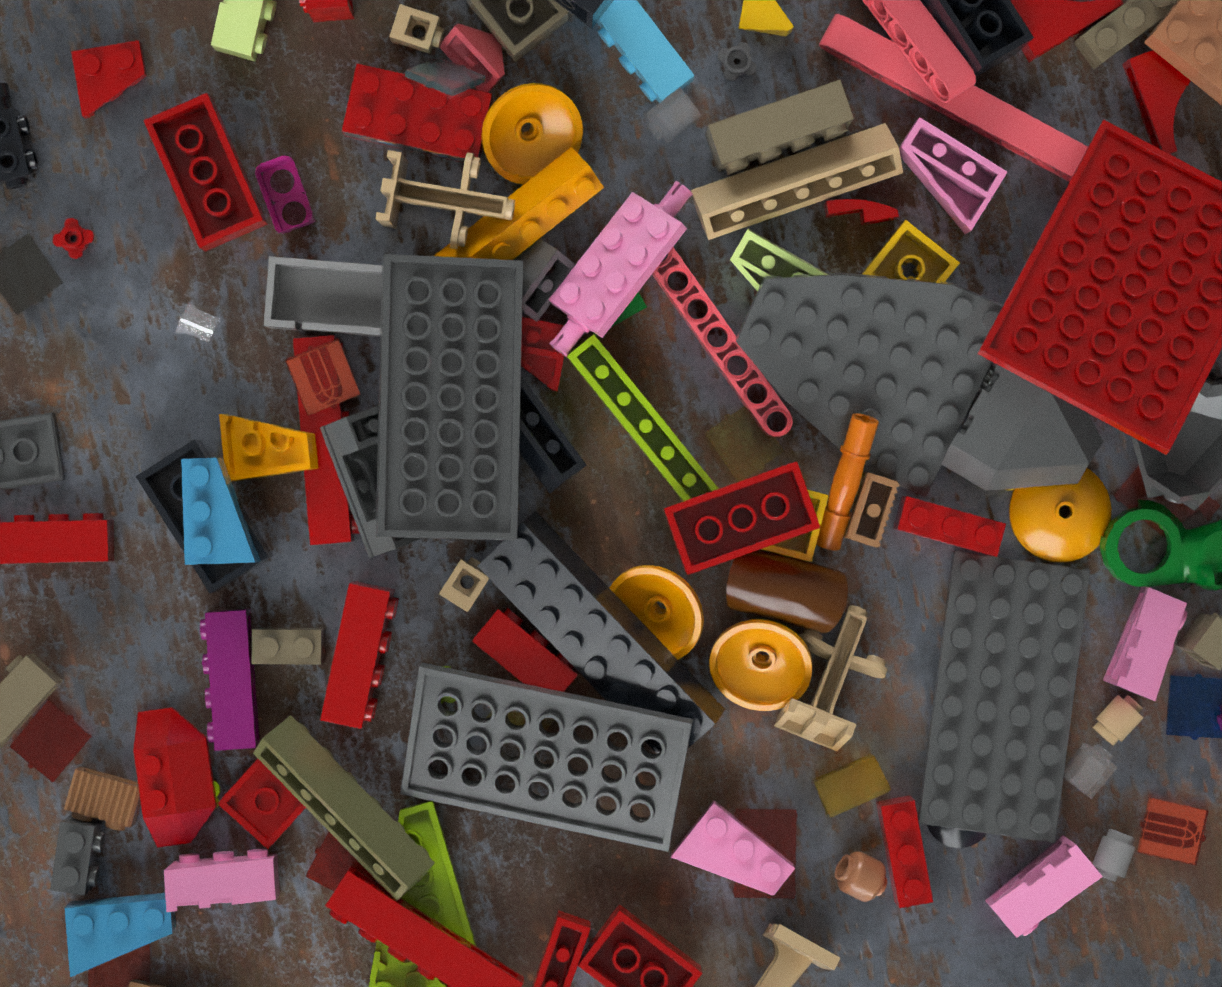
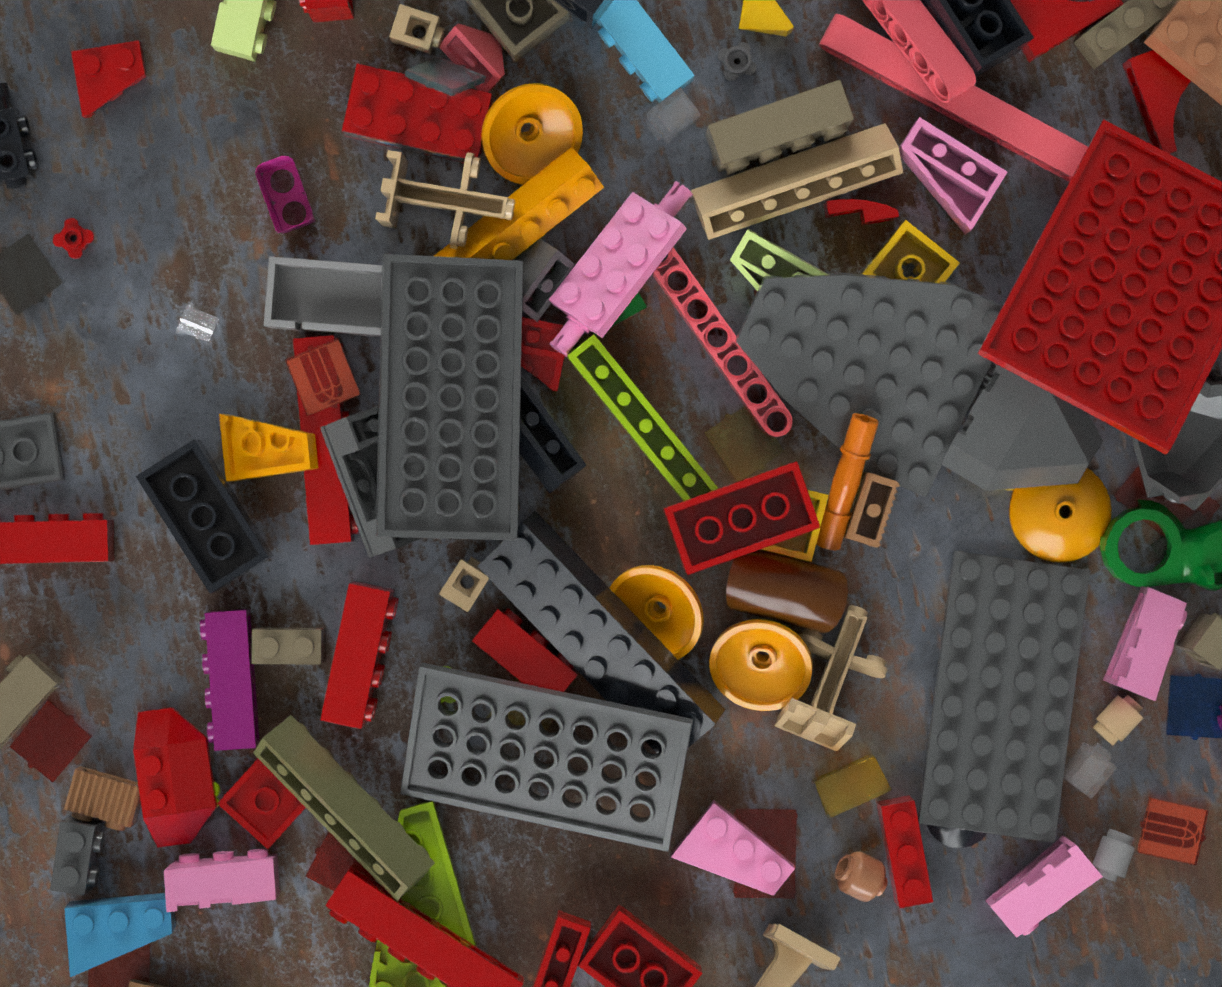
(205, 172): red brick -> none
(212, 516): dark azure wedge -> none
(949, 526): red brick -> none

